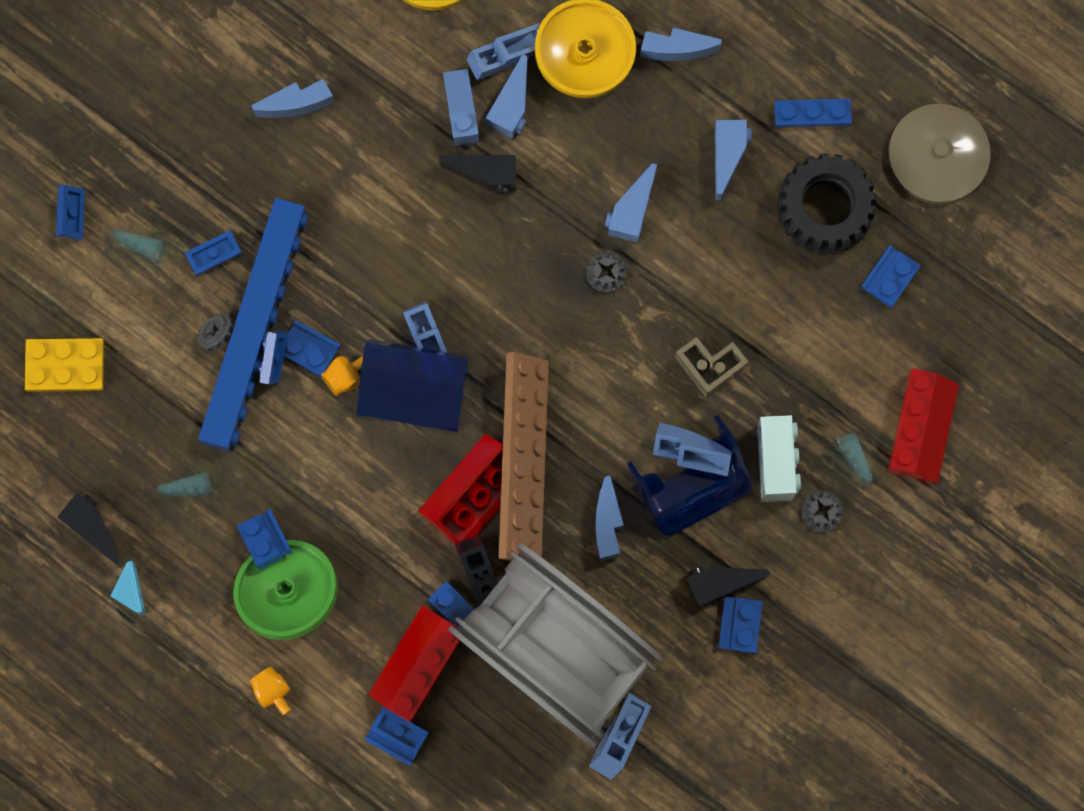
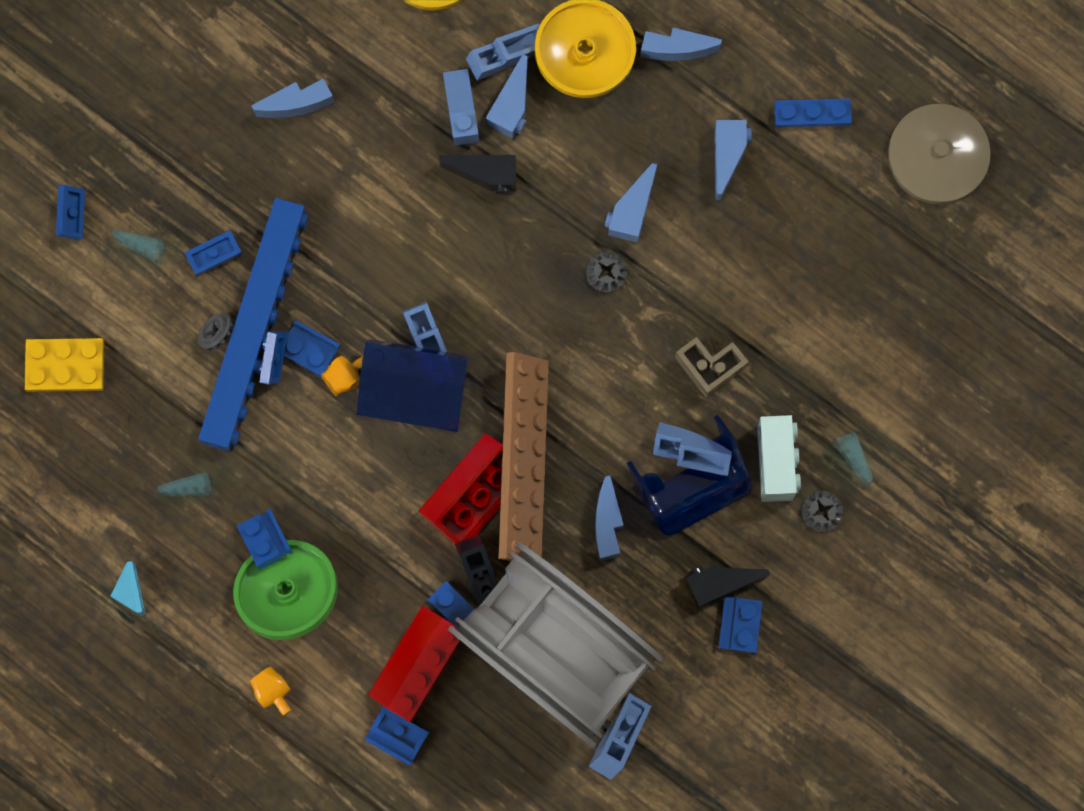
(90, 525): black slope -> none
(831, 172): black tyre -> none
(890, 276): blue plate -> none
(923, 426): red slope -> none

